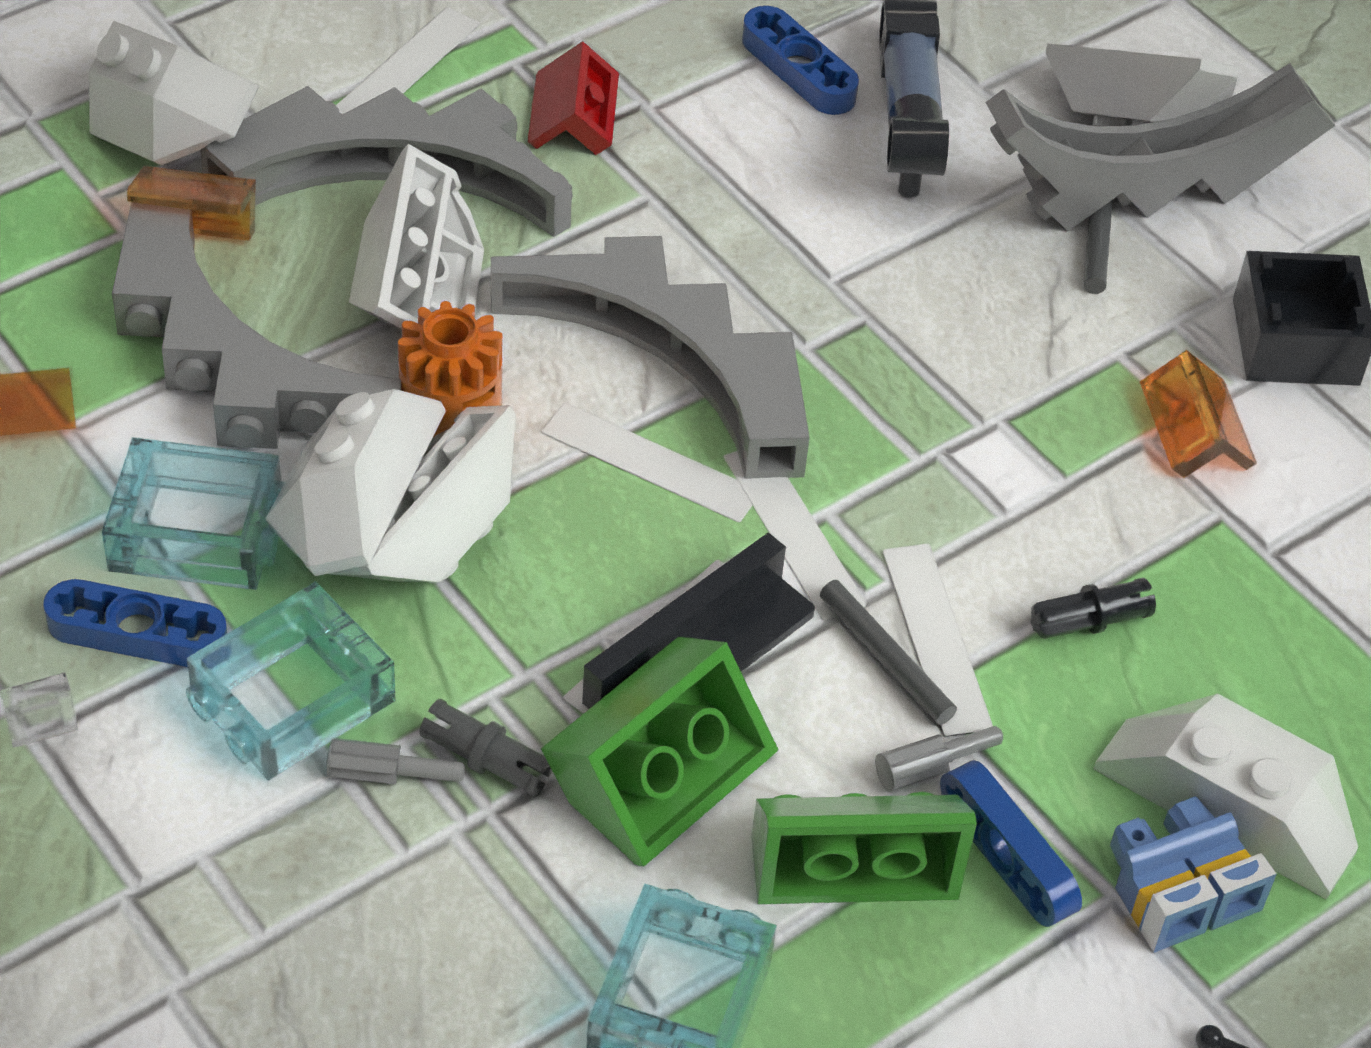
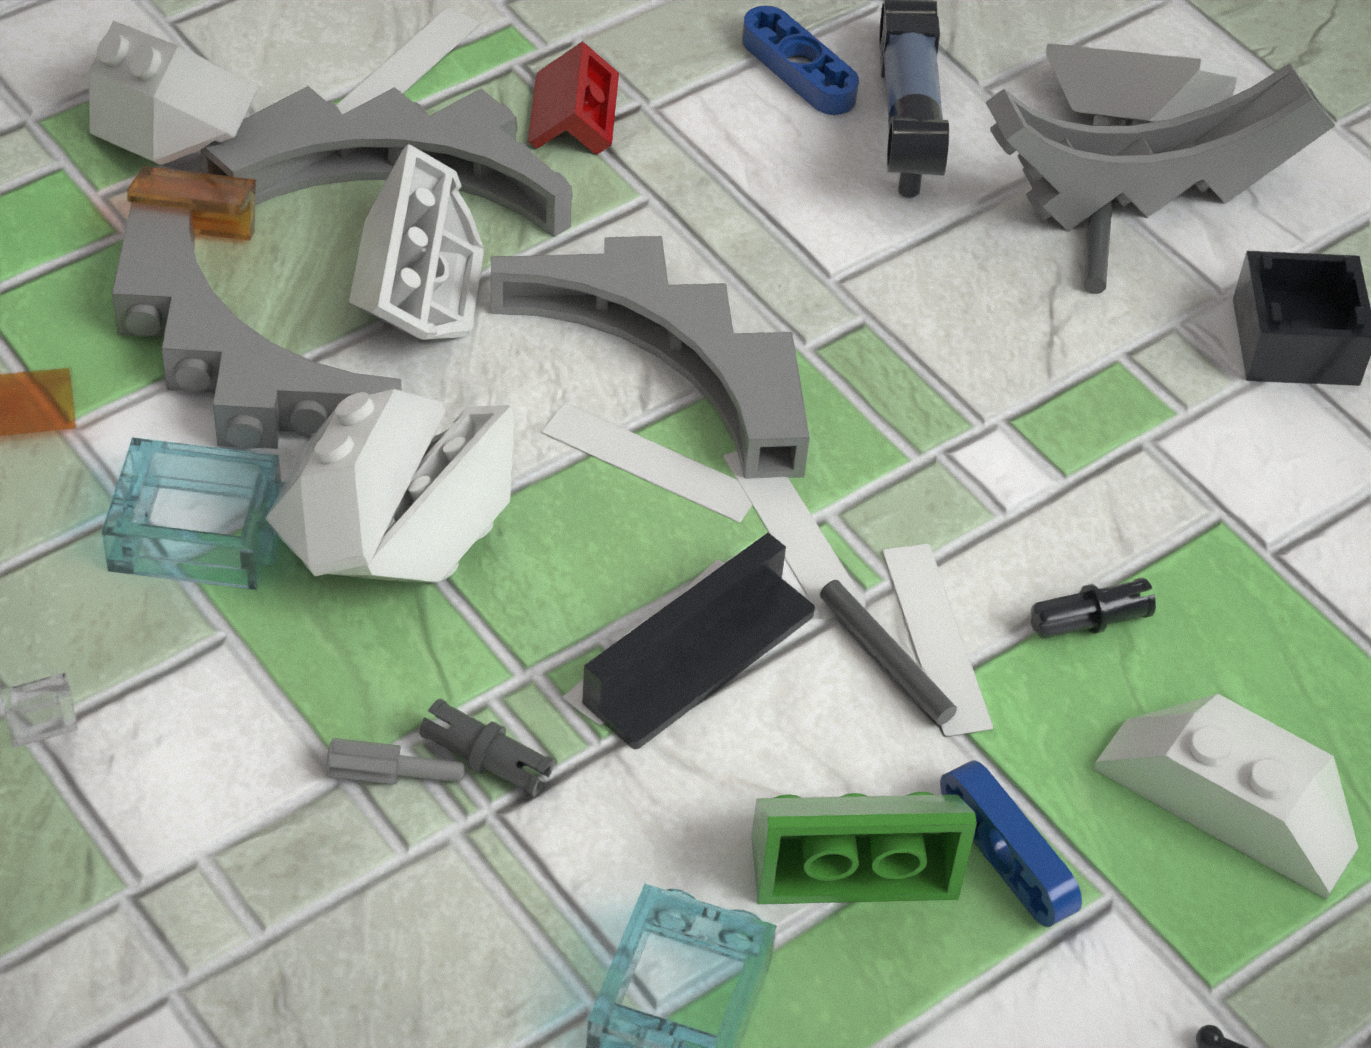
(120, 603): blue beam -> none
(299, 620): clear light blue window -> none
(452, 359): orange gear -> none
(662, 747): bright green slope -> none
(930, 757): light grey axle -> none
(1190, 877): medium blue hips -> none
(1195, 415): clear orange panel -> none

